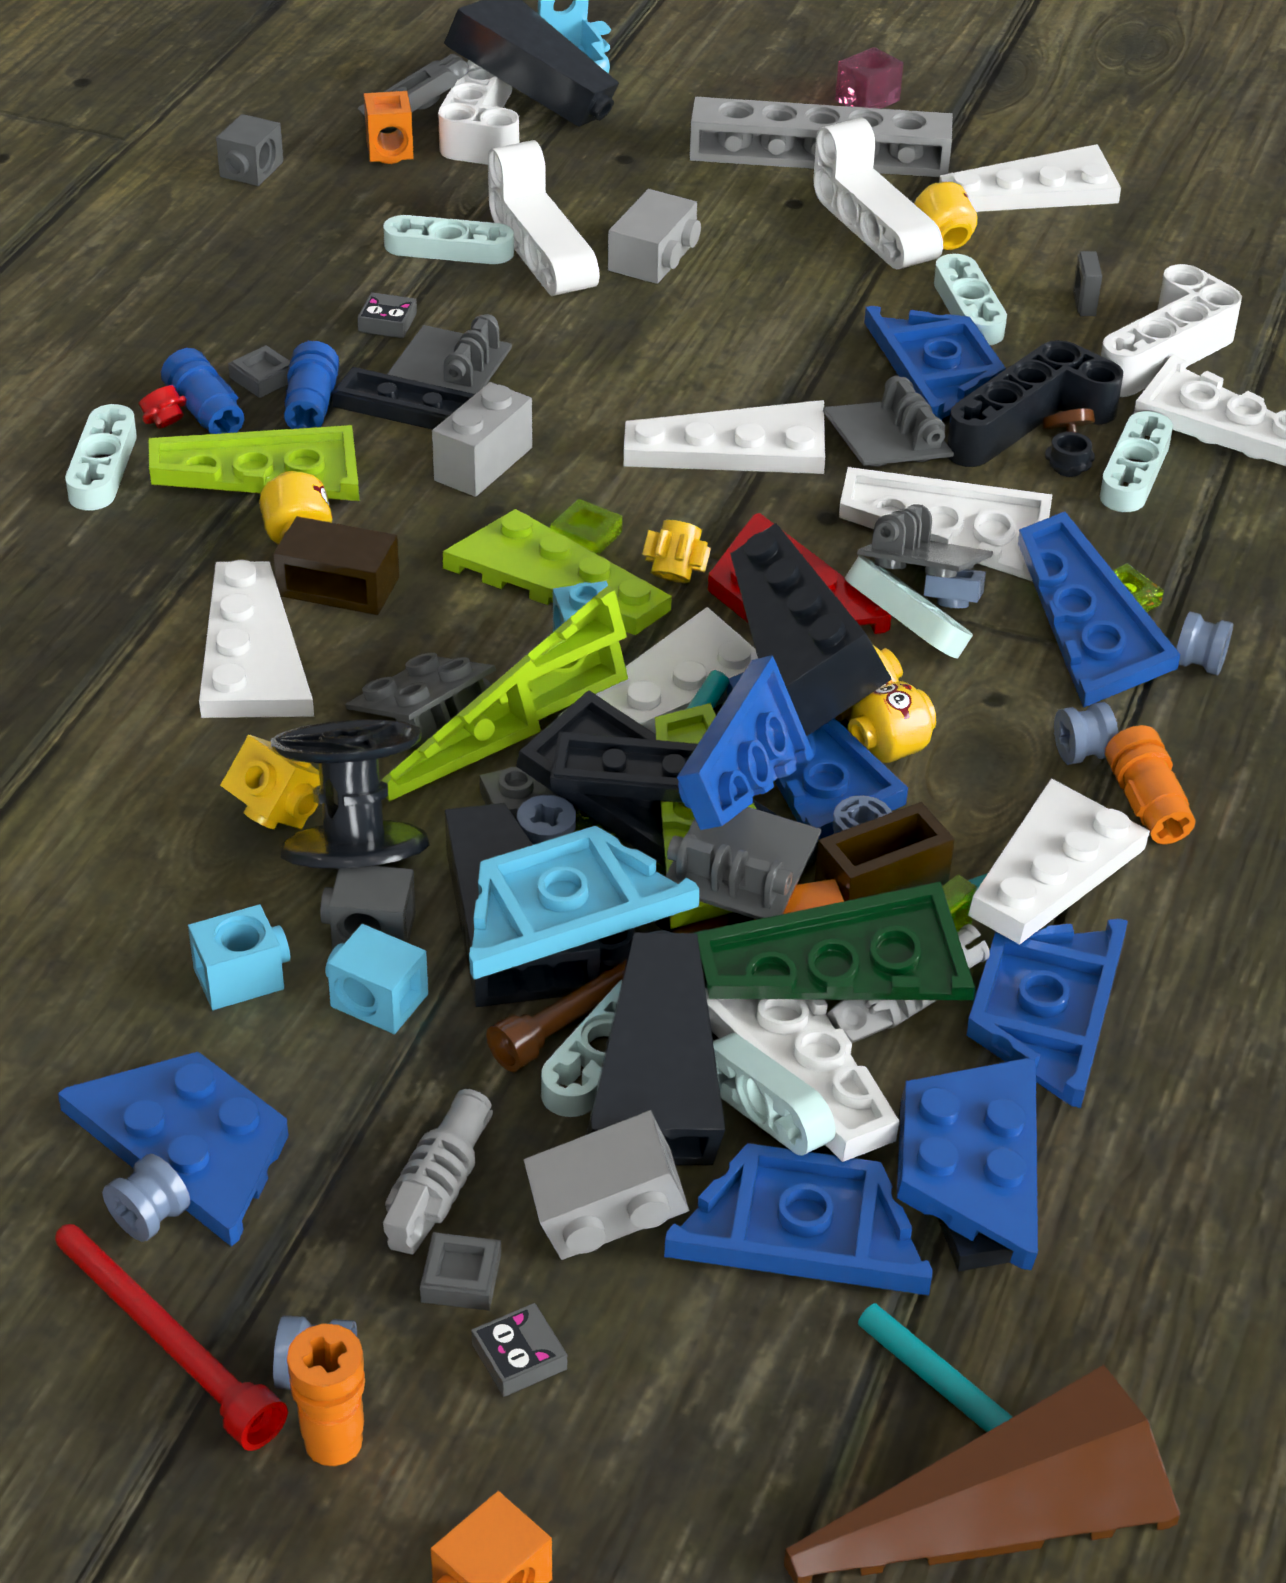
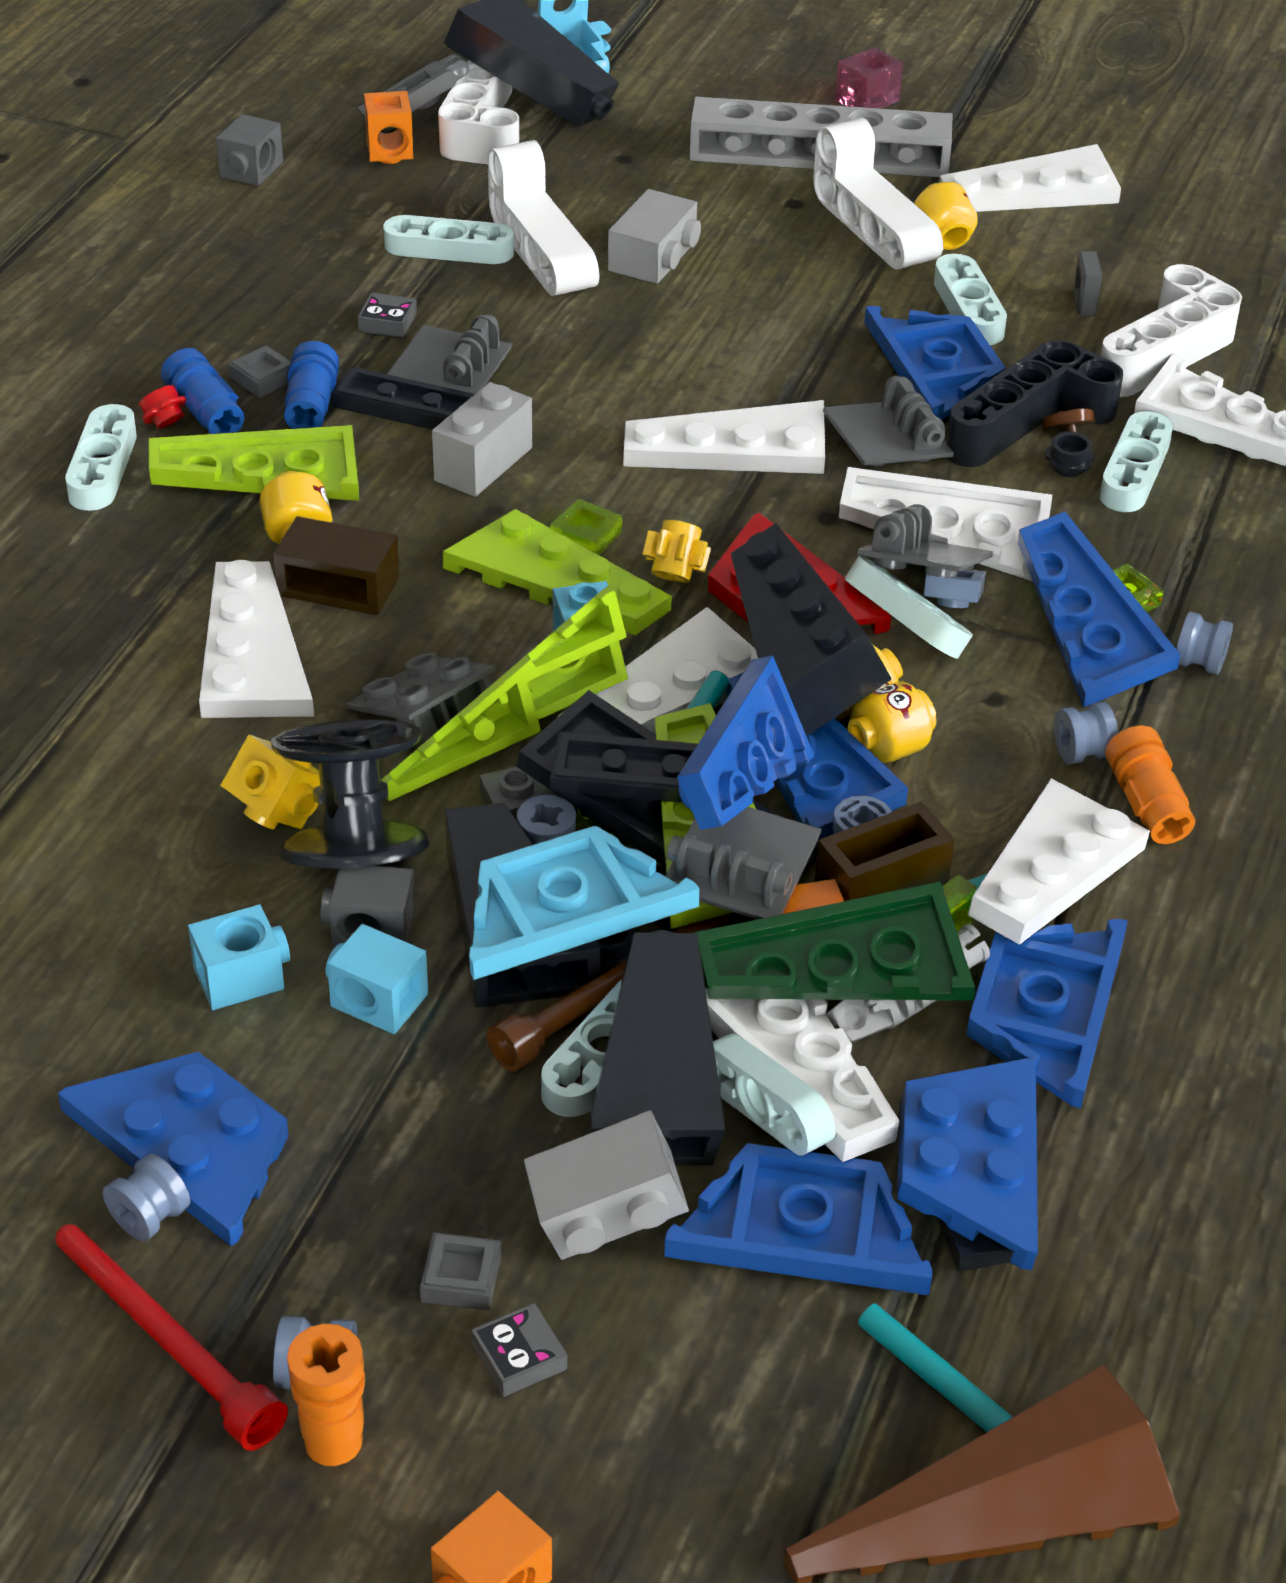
(435, 1173): light grey hinge -> none

